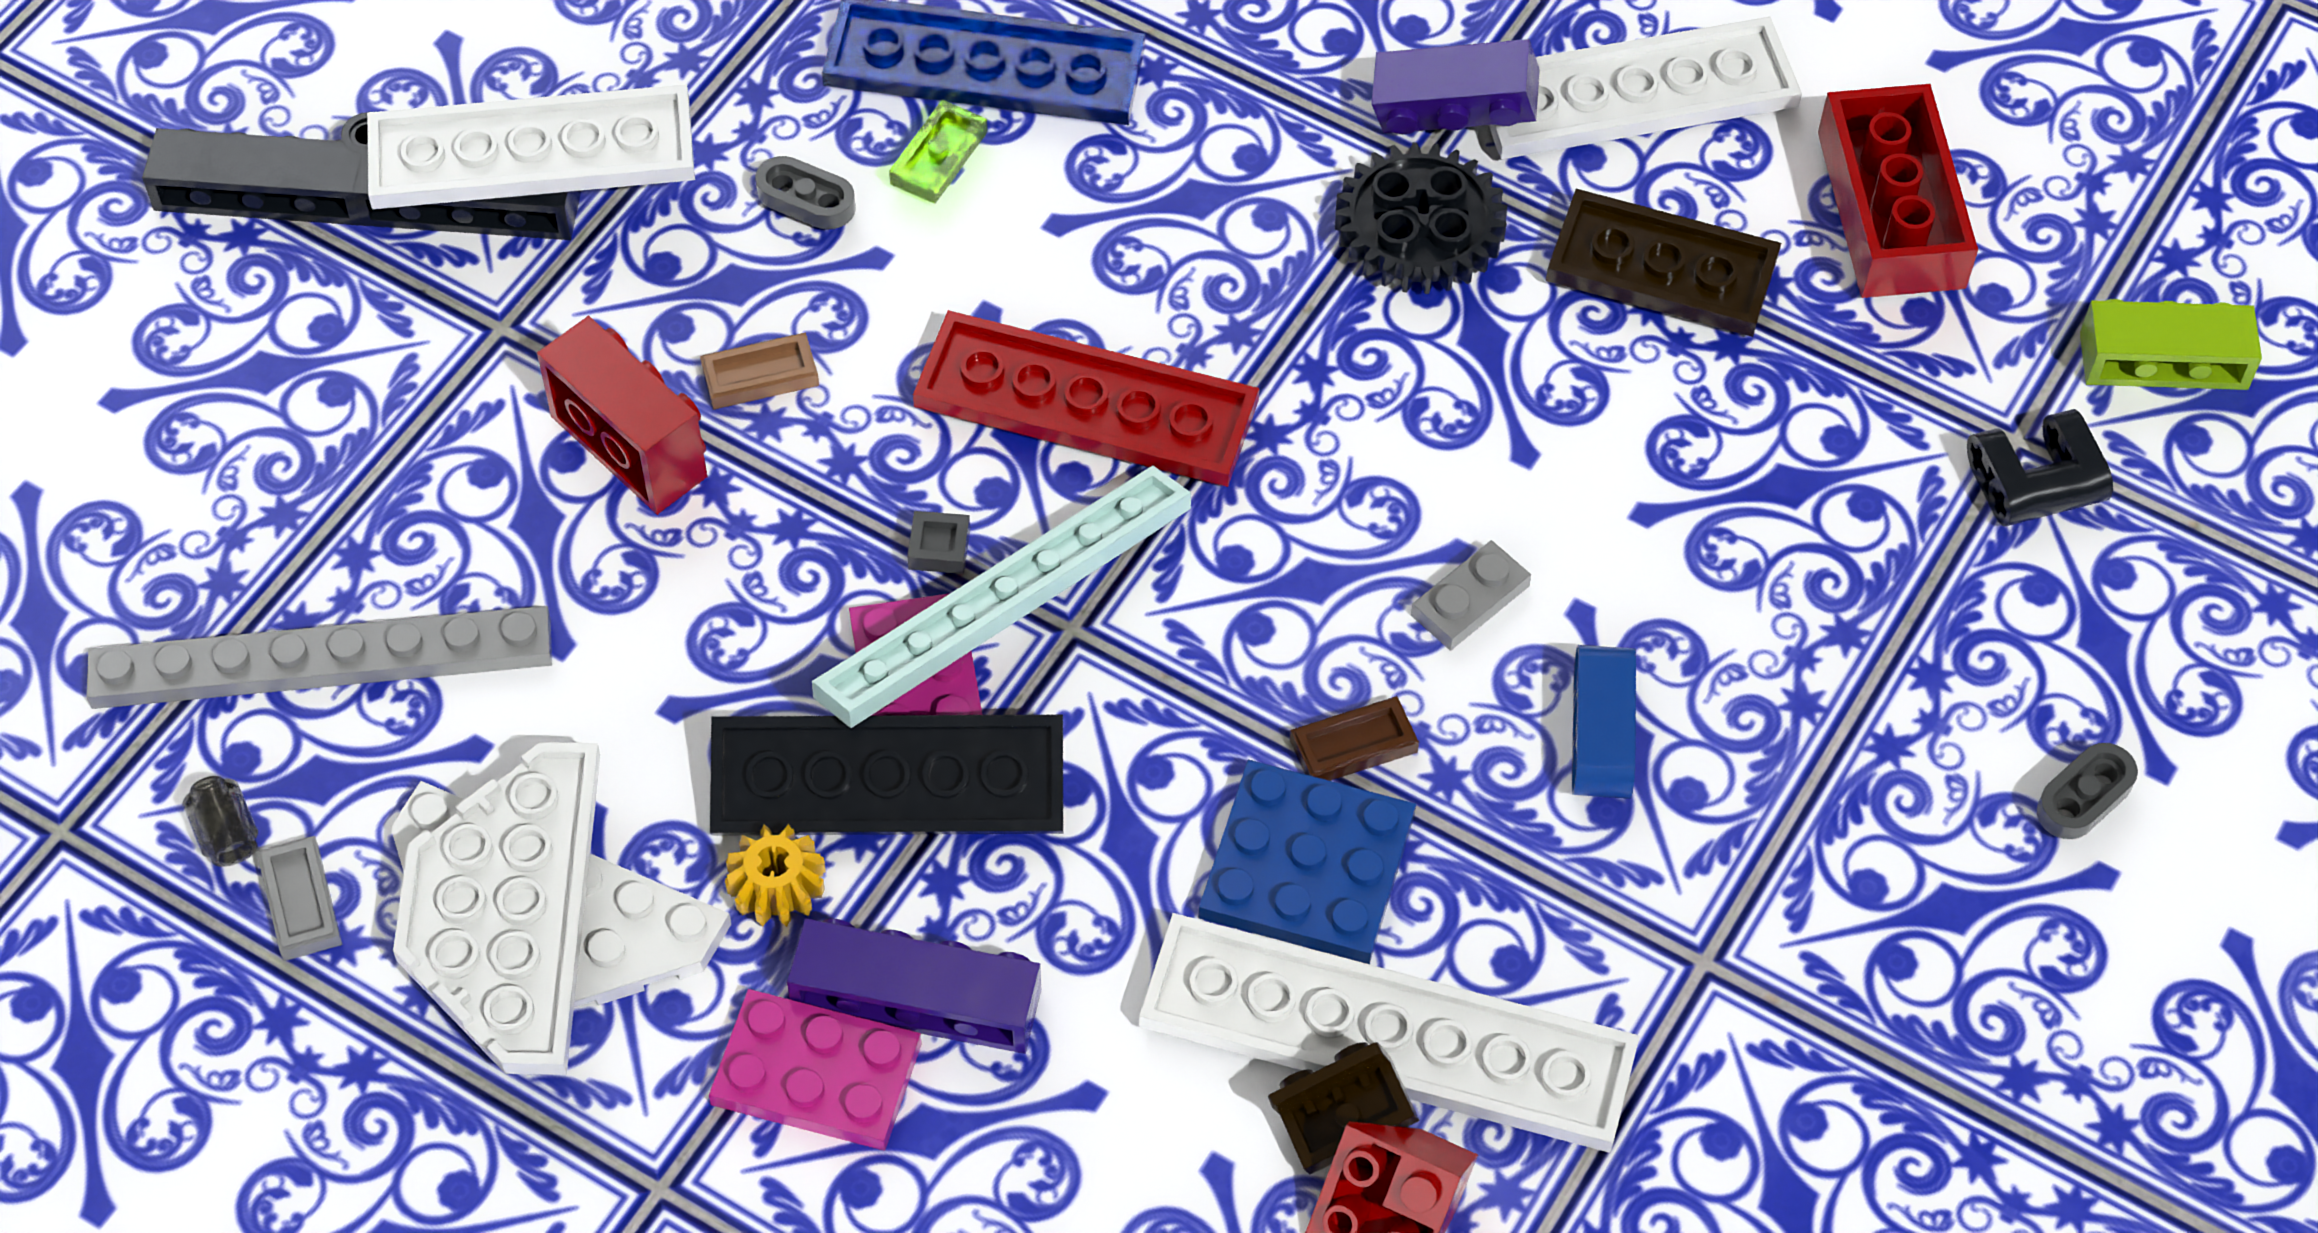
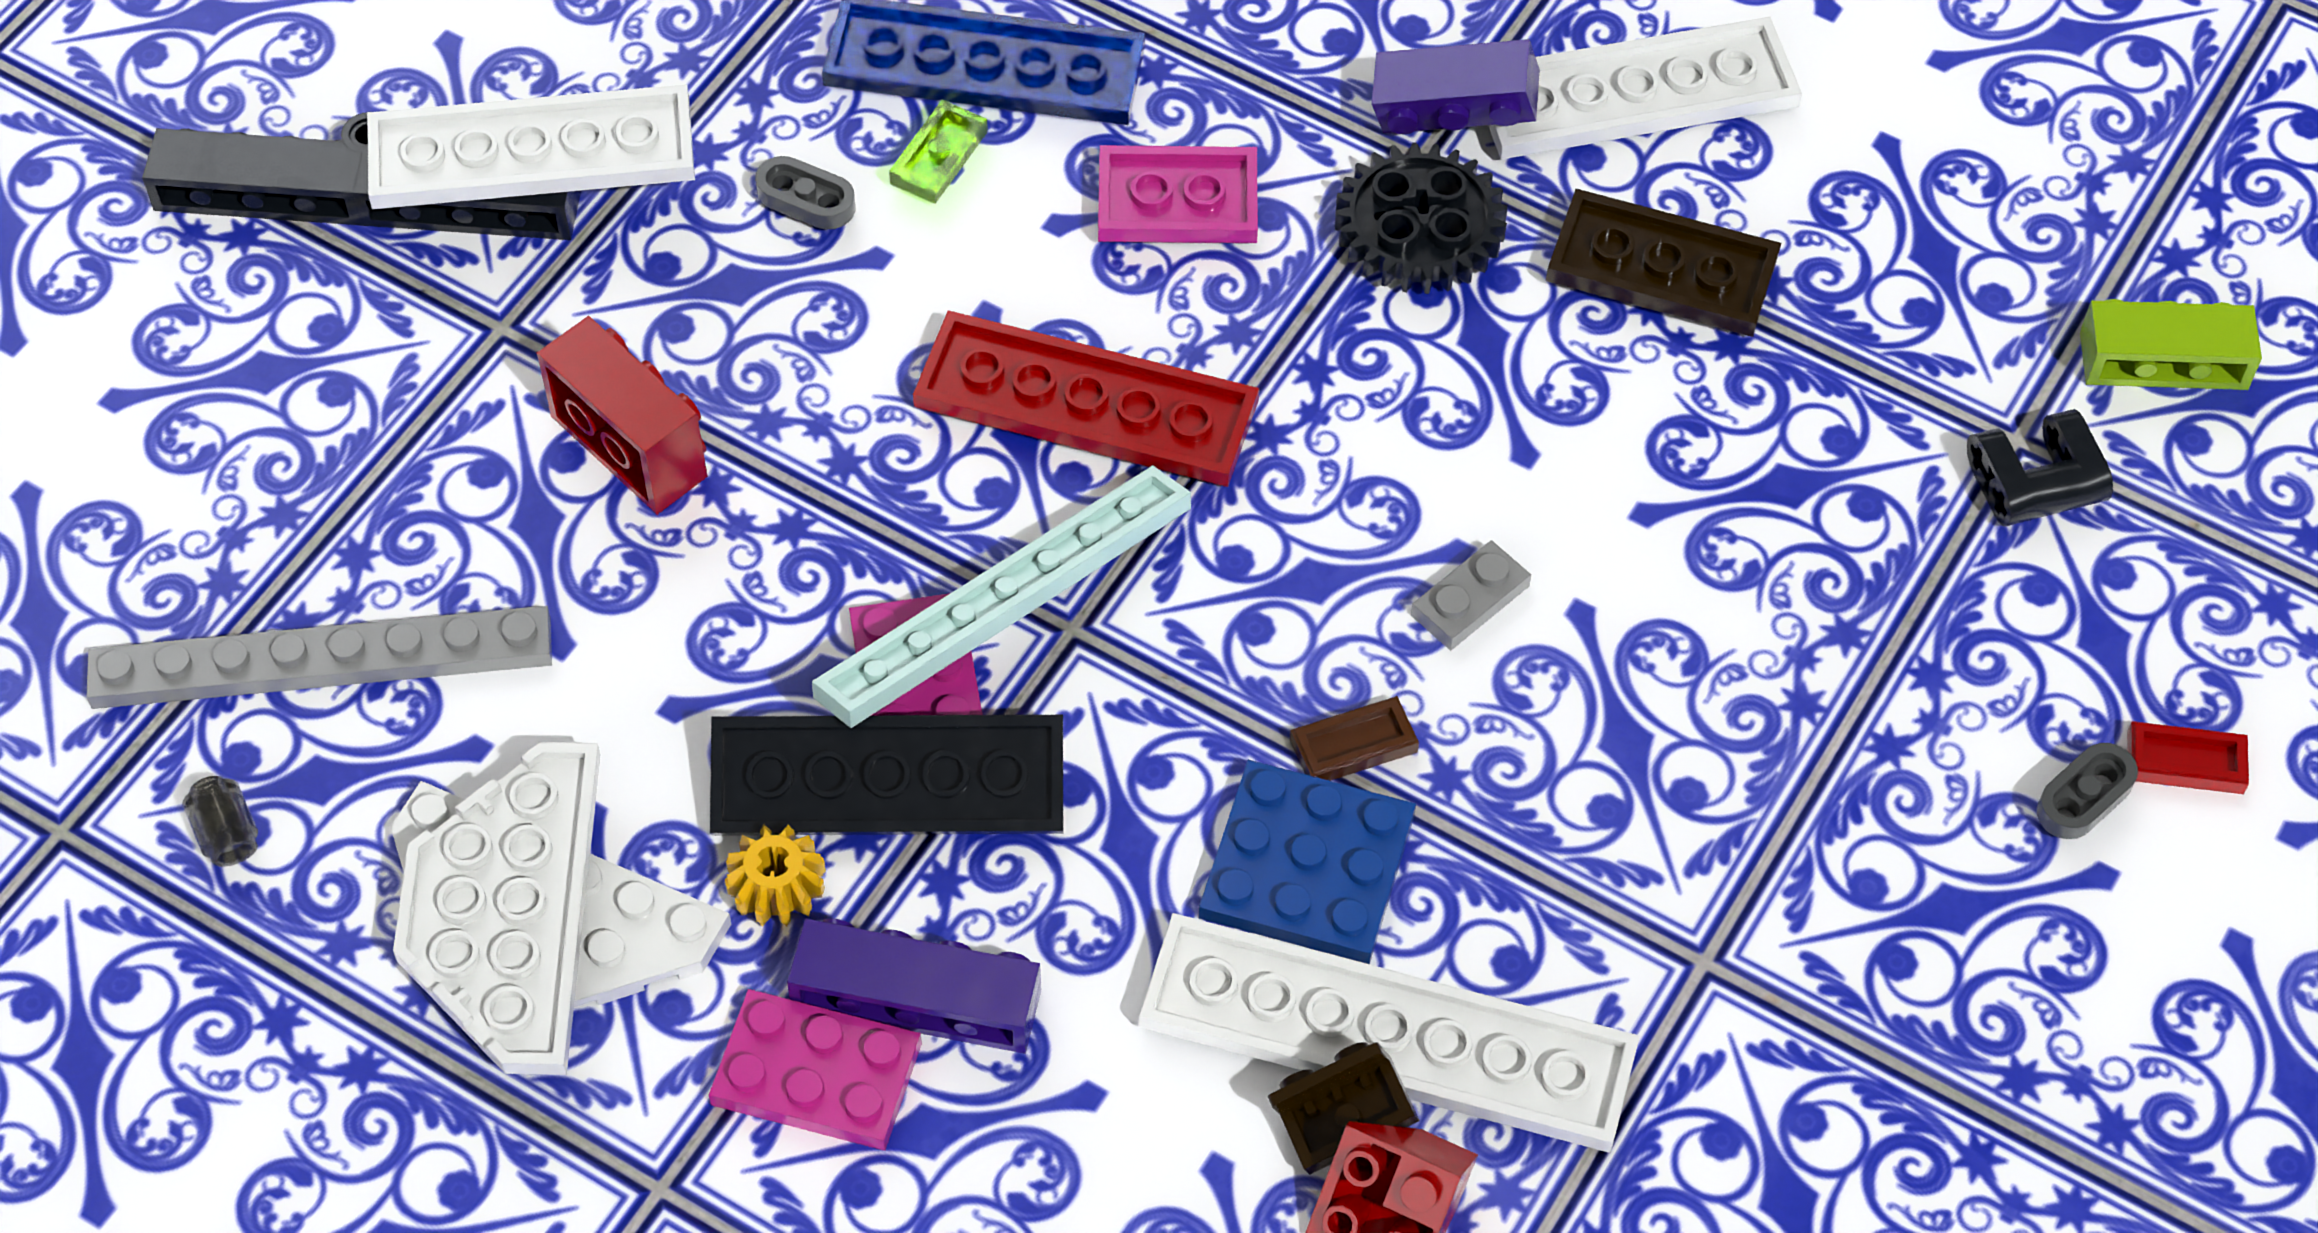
(299, 898): light grey tile -> none
(759, 370): medium nougat tile -> none
(939, 542): dark grey plate -> none
(1178, 194): none -> dark pink plate
(1604, 721): blue beam -> none
(1897, 191): red brick -> none
(2189, 757): none -> red tile

